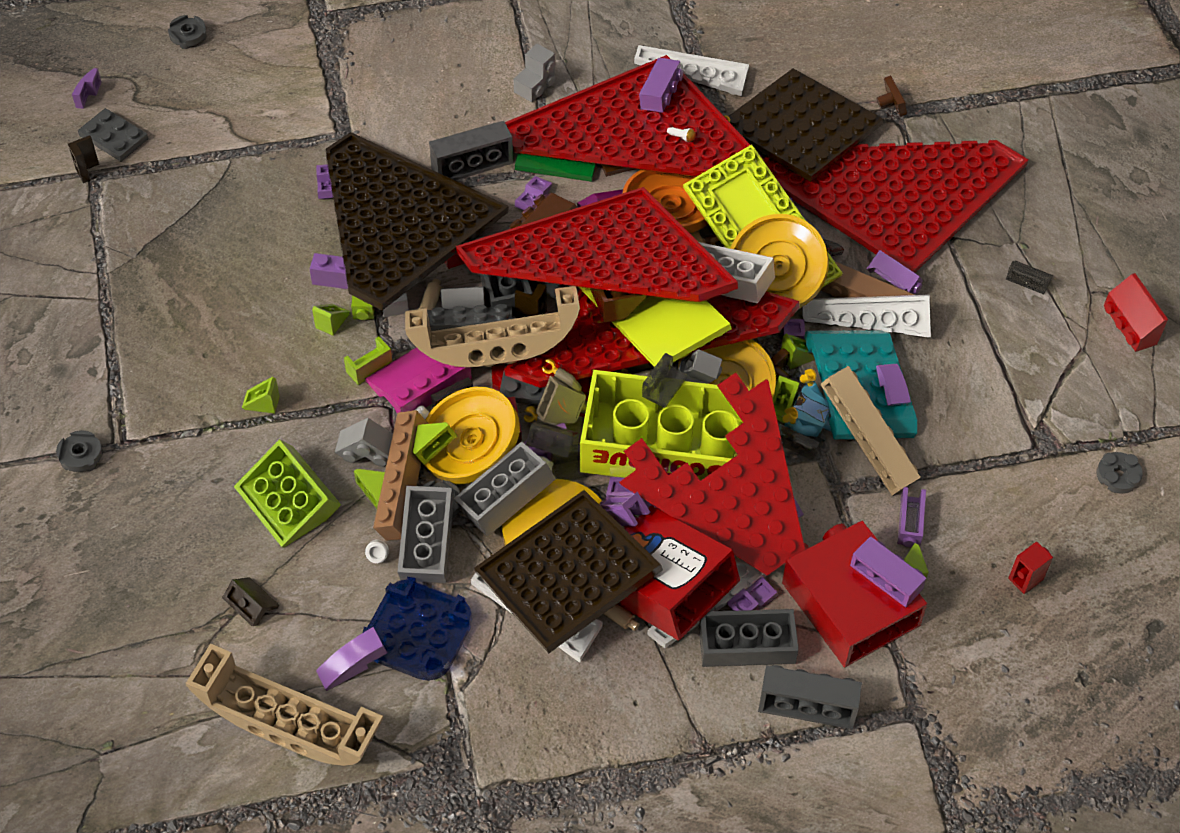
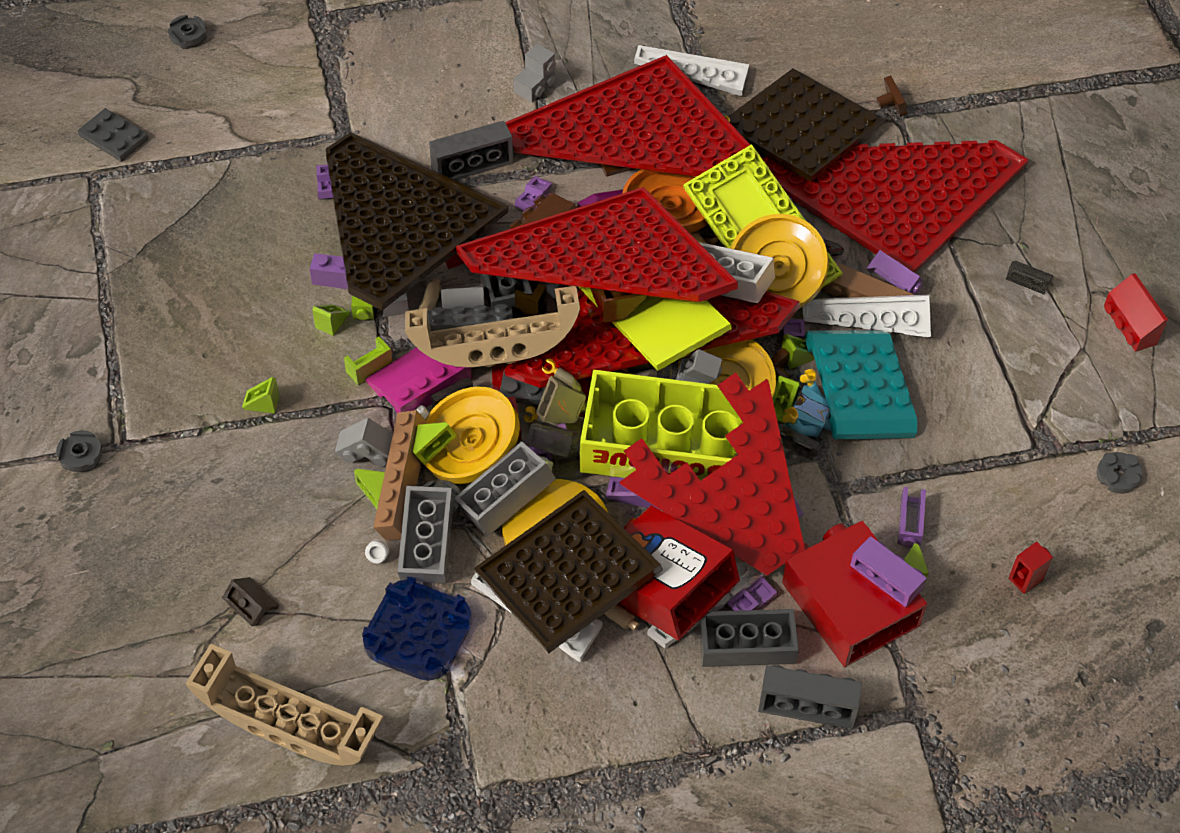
(83, 156): dark brown panel -> none
(87, 86): medium lavender slope -> none
(286, 494): lime slope -> none
(351, 659): medium lavender slope -> none
(555, 167): green tile -> none
(624, 507): medium lavender window -> none
(660, 85): medium lavender brick -> none
(663, 382): clear smoke panel -> none
(686, 134): white piece -> none
(870, 430): tan brick -> none
(895, 386): medium lavender slope -> none

